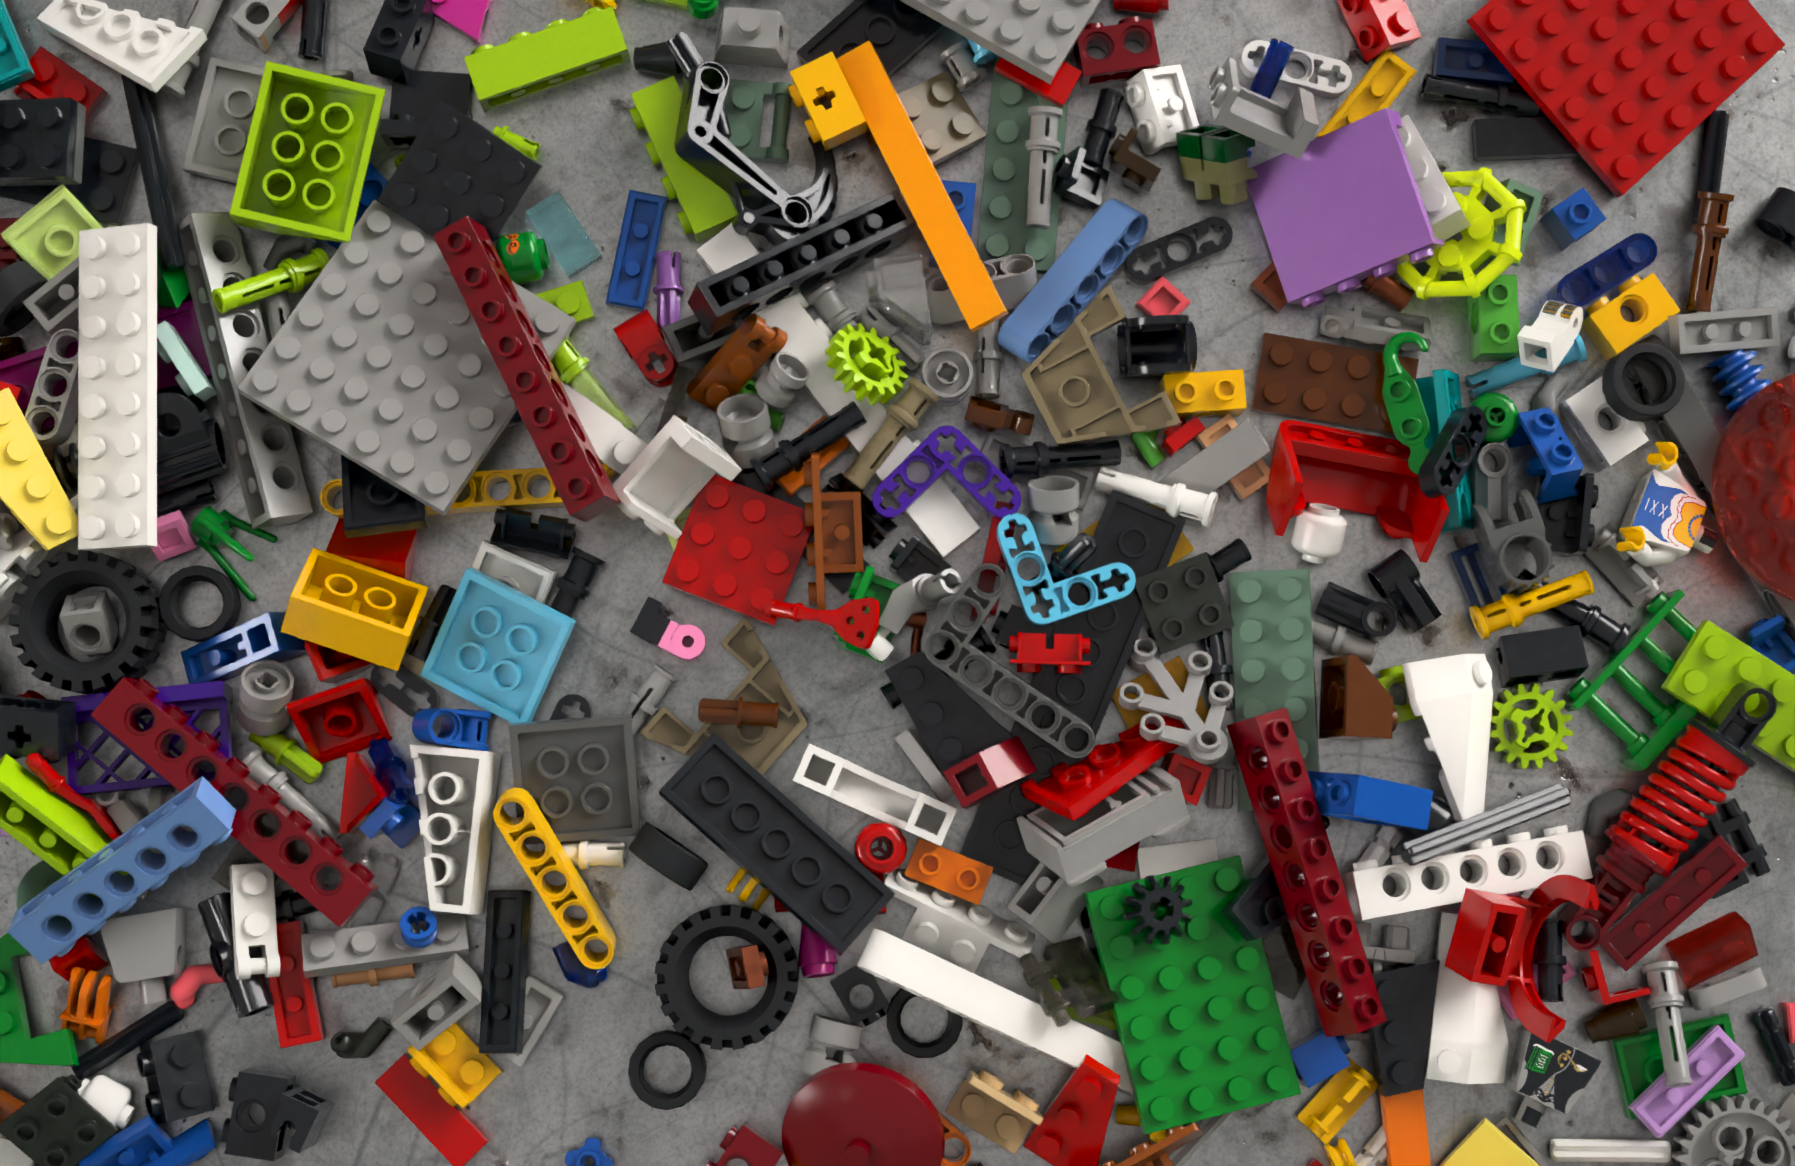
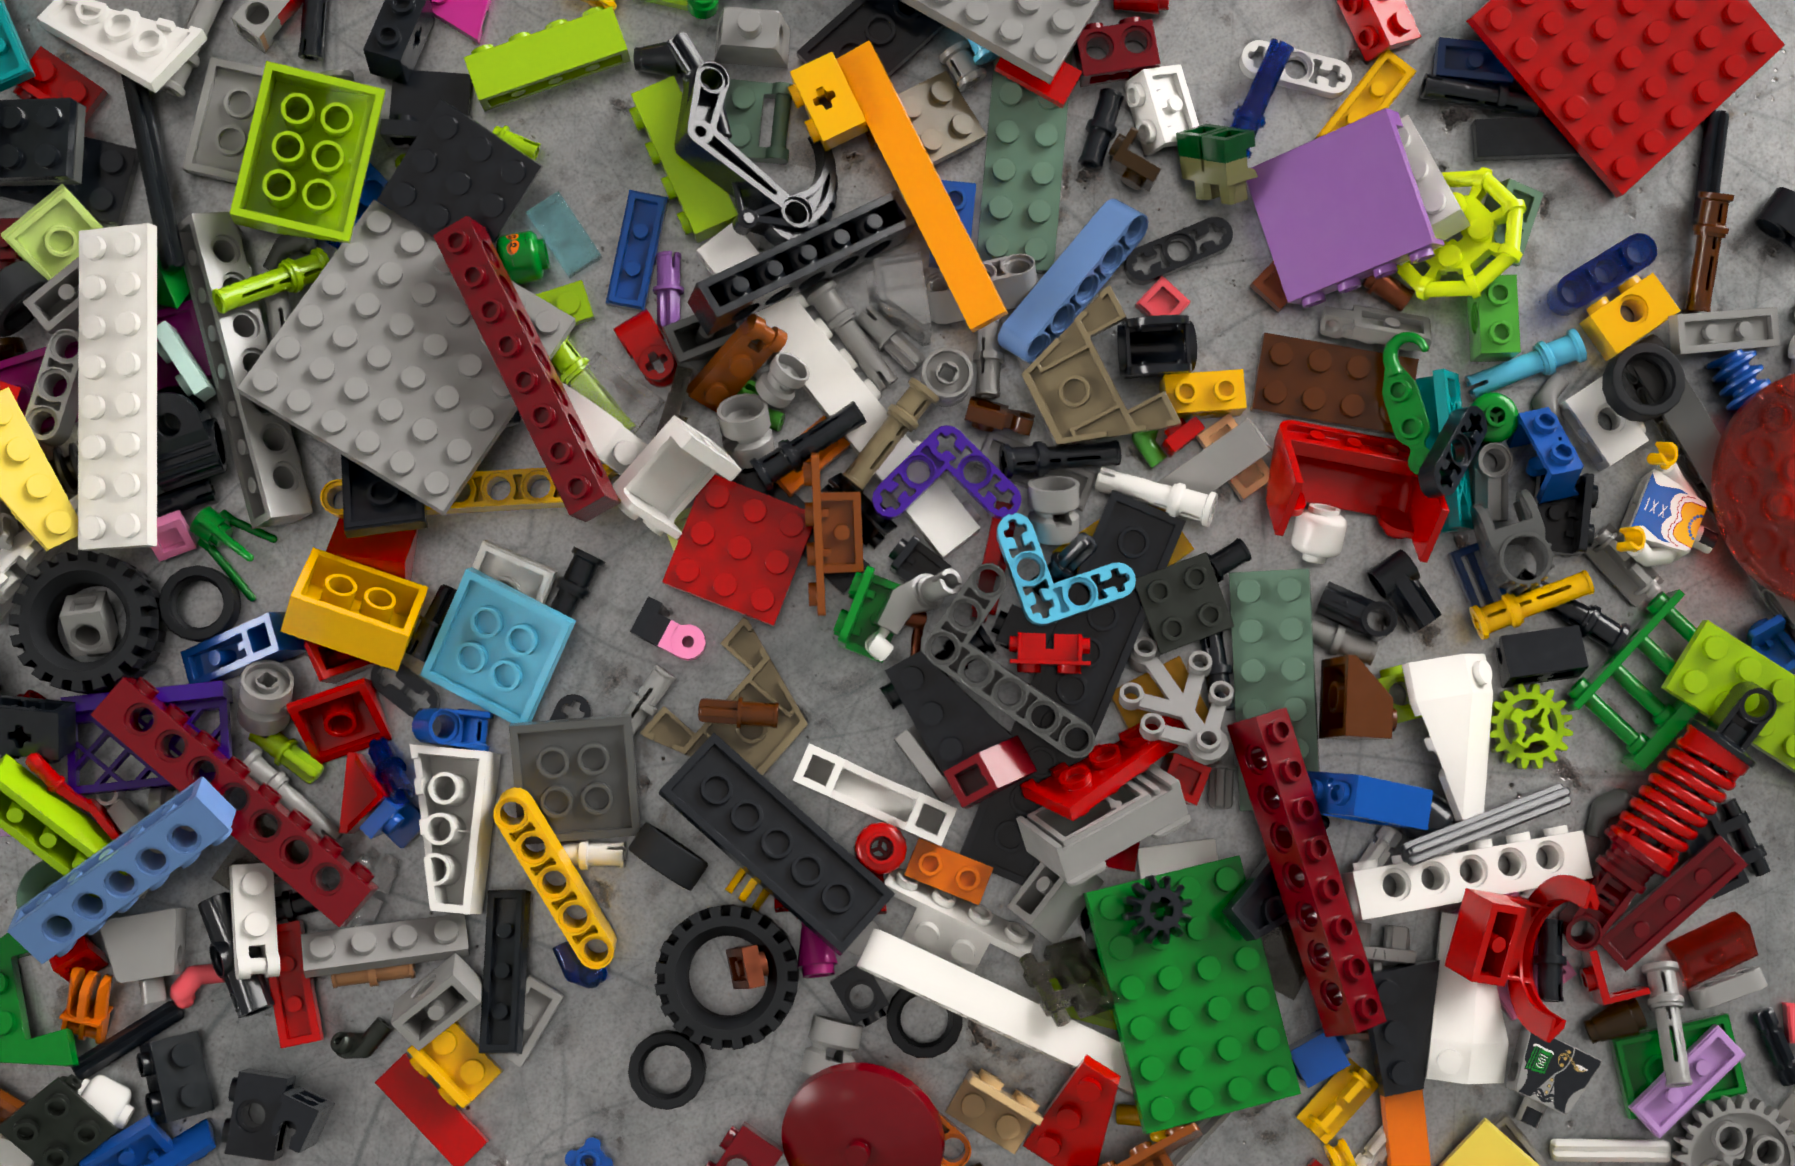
(413, 916): blue bush -> none
(549, 537): black hinge -> none
(838, 618): red piece -> none
(866, 364): lime gear -> none
(1042, 147): light grey pin -> none
(1080, 179): black bracket -> none
(1260, 117): light grey panel -> none
(1553, 330): white leg -> none
(1573, 219): blue brick -> none

